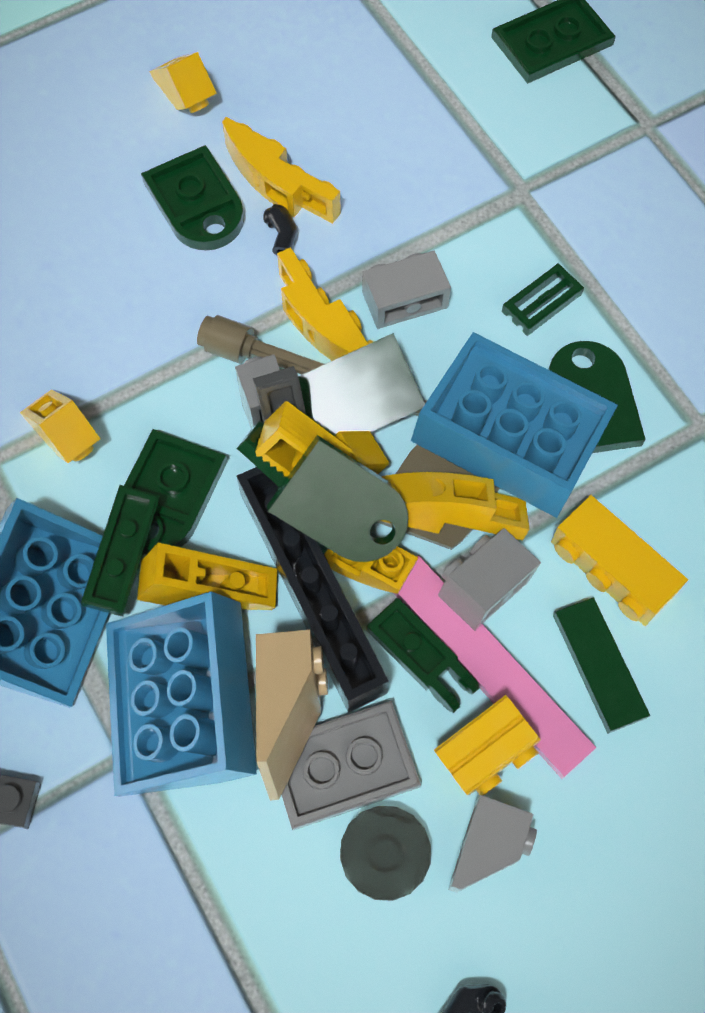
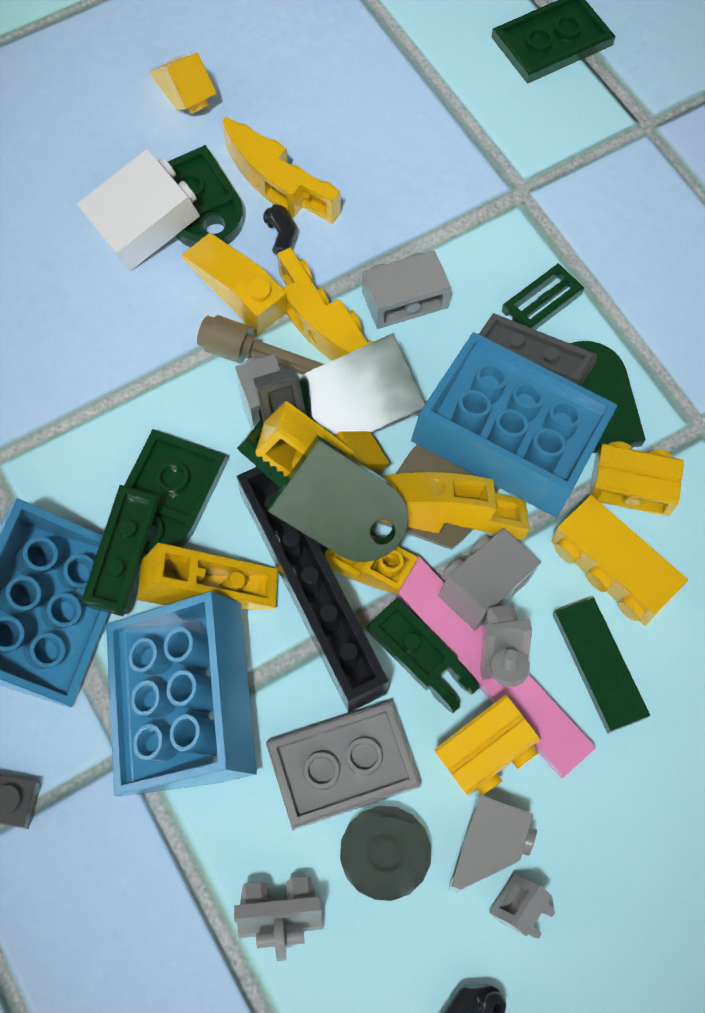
(61, 426): yellow slope -> none
(140, 208): none -> white brick
(238, 282): none -> yellow slope
(279, 921): none -> light grey hips
(287, 702): tan slope -> none
(505, 647): none -> light grey hips
(522, 905): none -> light grey tile
(541, 348): none -> dark grey tile
(637, 478): none -> yellow brick

